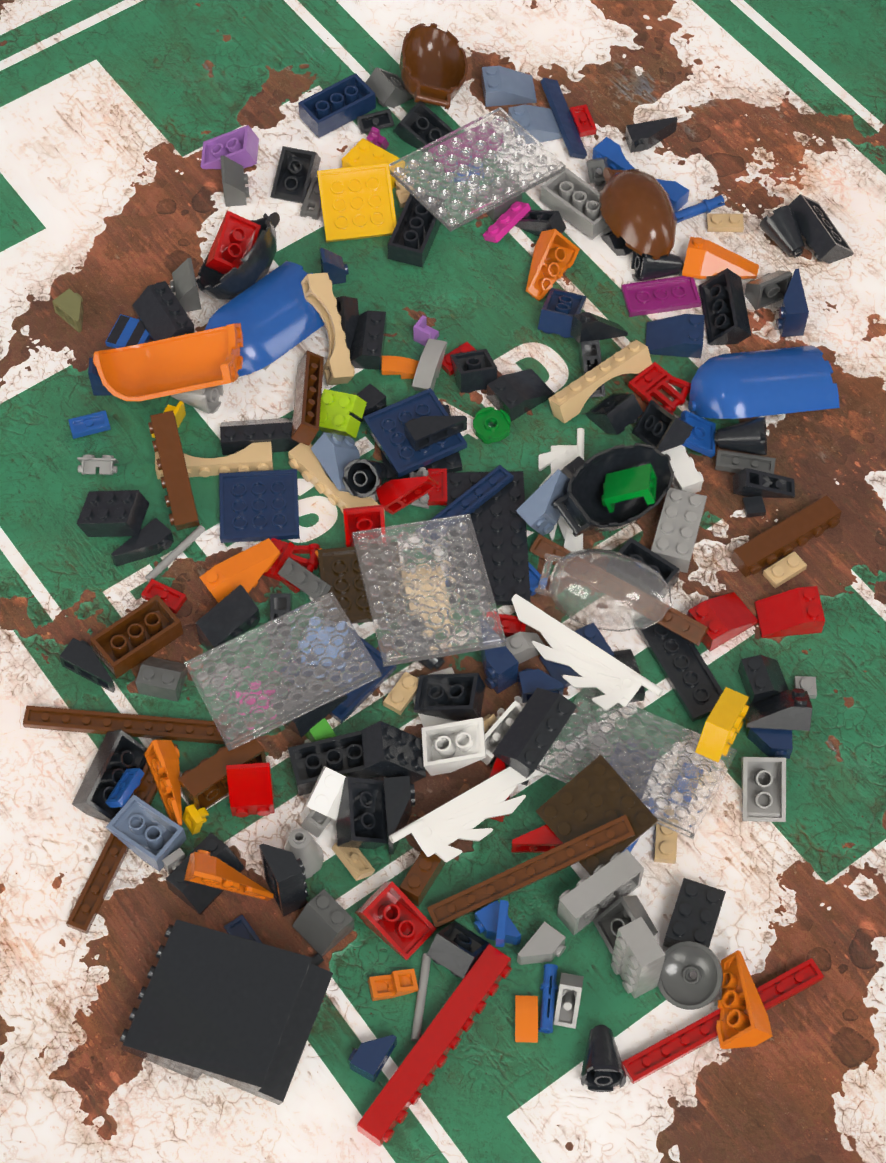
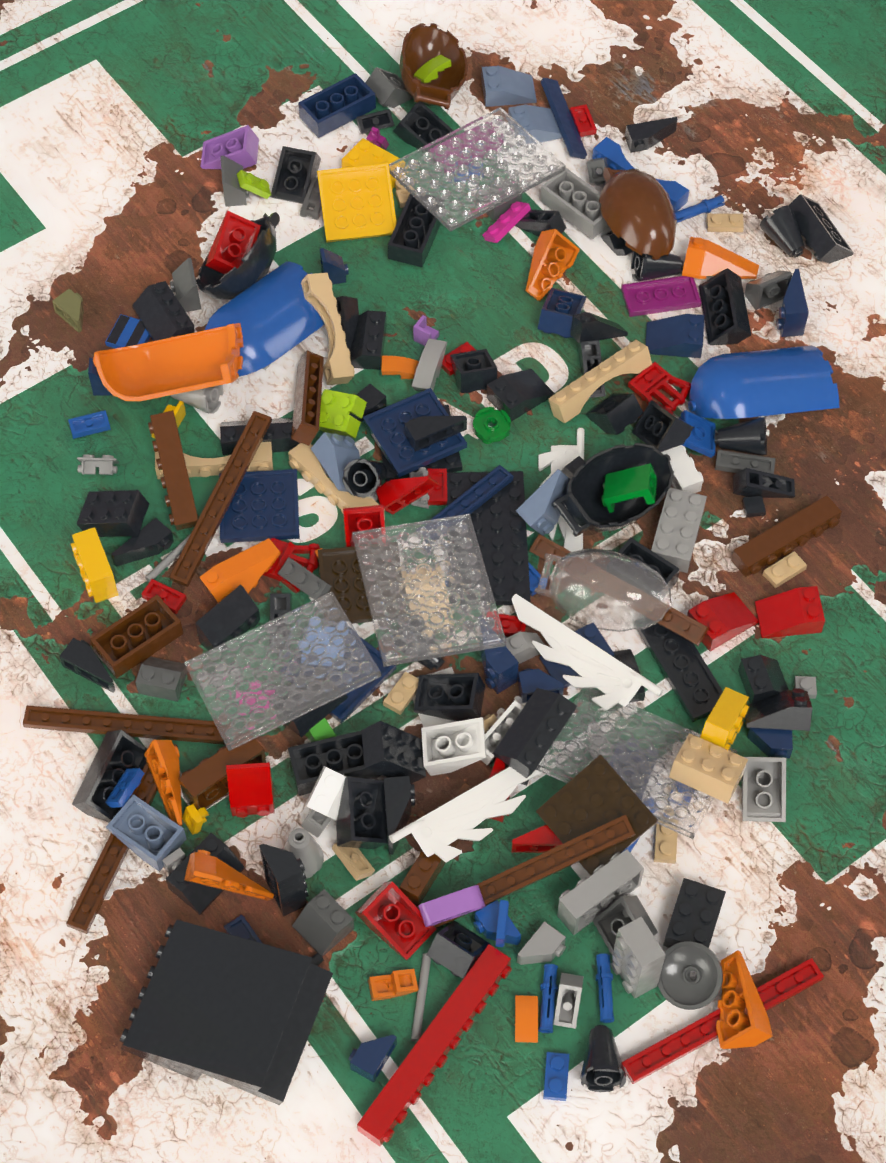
(93, 565): none -> yellow brick
(220, 499): none -> reddish brown plate
(254, 184): none -> lime plate
(430, 69): none -> lime slope
(451, 906): none -> medium lavender beam
(556, 1076): none -> blue plate
(604, 980): none -> blue pin
(708, 768): none -> tan brick

